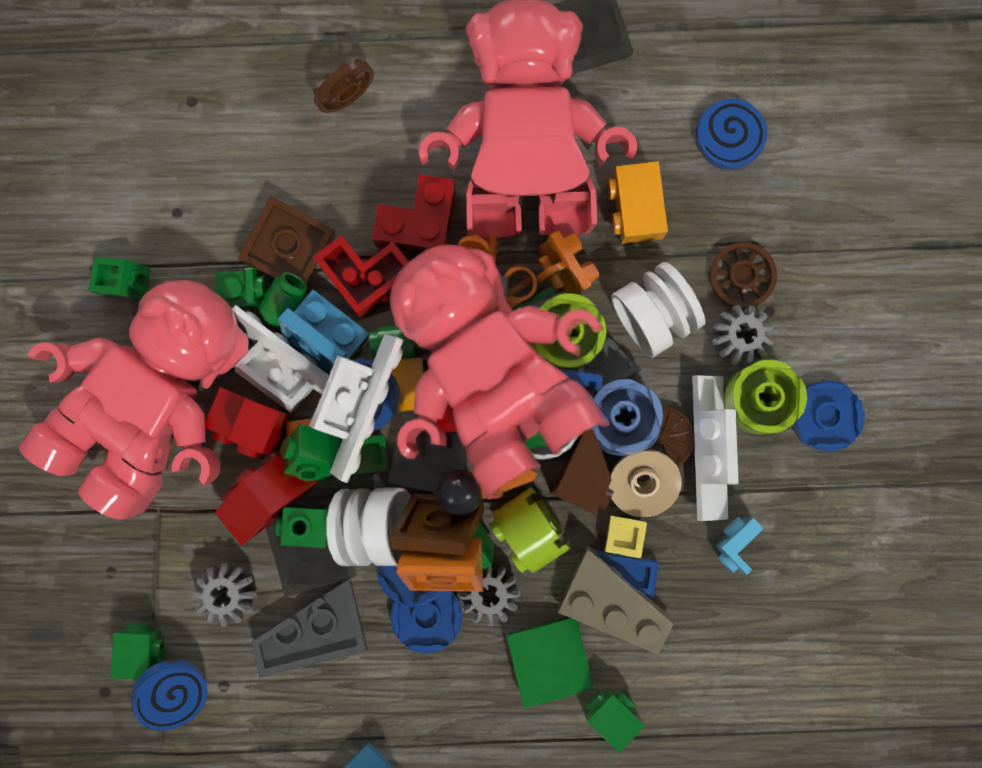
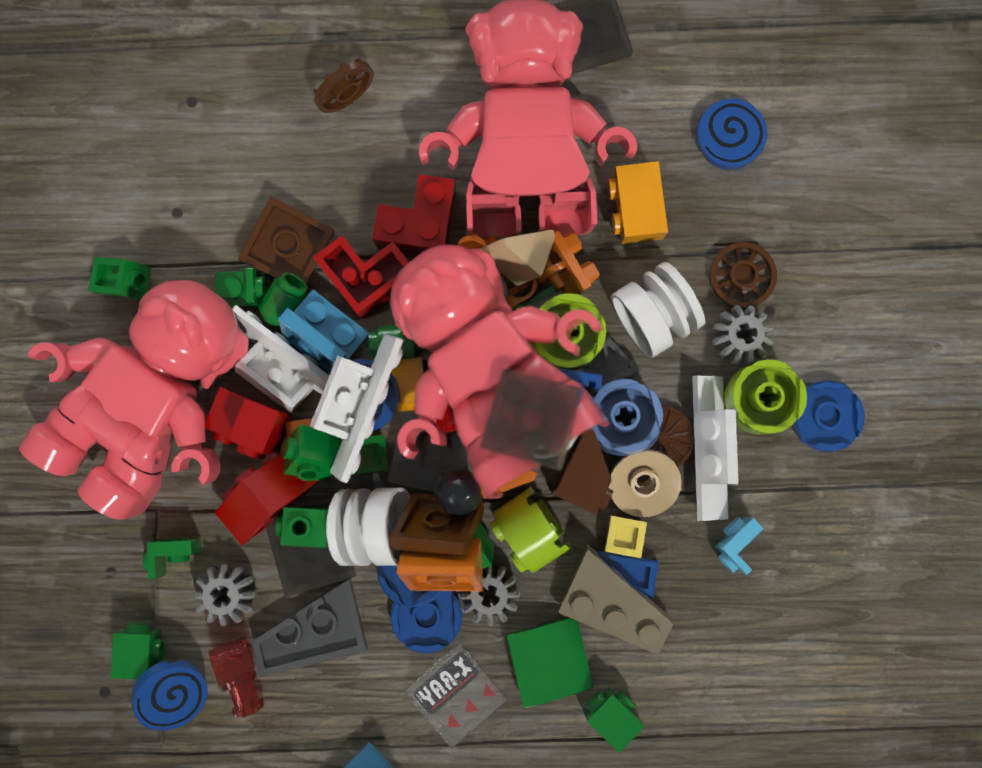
(176, 550): none -> green bracket
(235, 673): none -> clear red connector
(455, 695): none -> clear tile
(522, 256): none -> tan slope
(532, 419): none -> clear smoke plate

